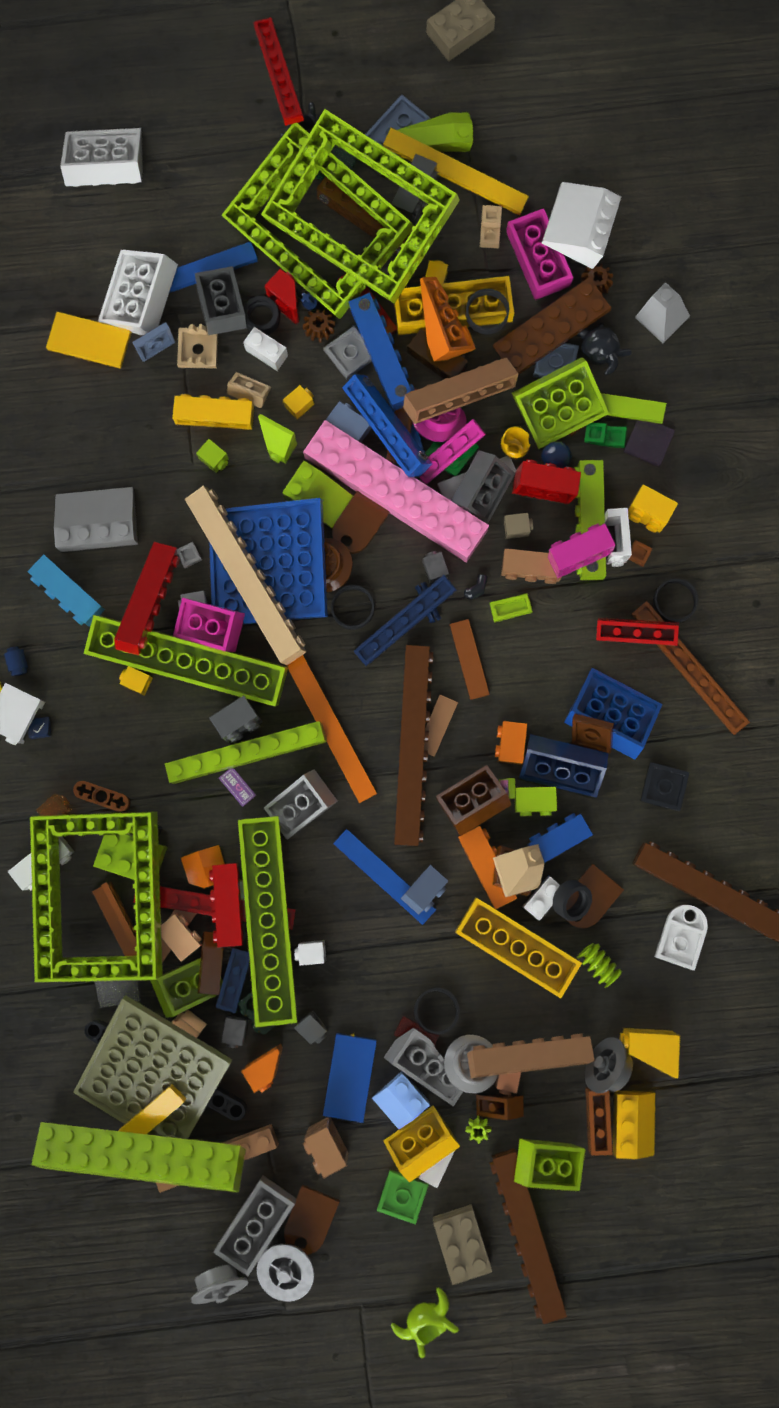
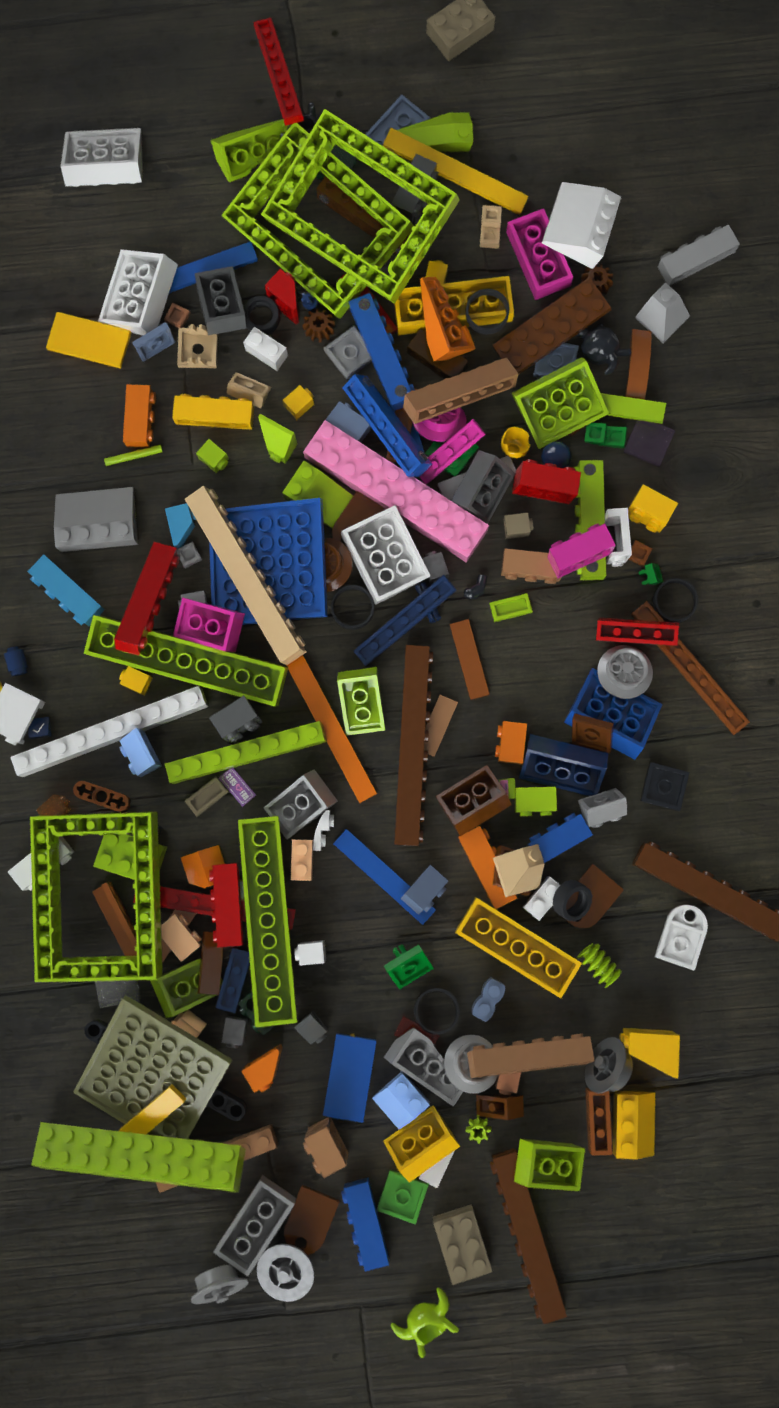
(109, 731): none -> white brick
(133, 455): none -> lime bar
(138, 416): none -> orange brick
(139, 752): none -> light blue slope
(177, 316): none -> nougat tile
(180, 523): none -> dark azure slope
(206, 796): none -> dark tan tile
(245, 149): none -> lime wedge
(302, 860): none -> light nougat brick
(325, 822): none -> white slope
(361, 701): none -> lime slope
(366, 1224): none -> blue brick
(385, 554): none -> white slope
(408, 965): none -> green tile
(490, 995): none -> sand blue brick
(603, 807): none -> light grey slope
(625, 672): none -> light grey wheel
(639, 364): none -> dark orange slope
(653, 573): none -> green tile
(698, 255): none -> light grey brick

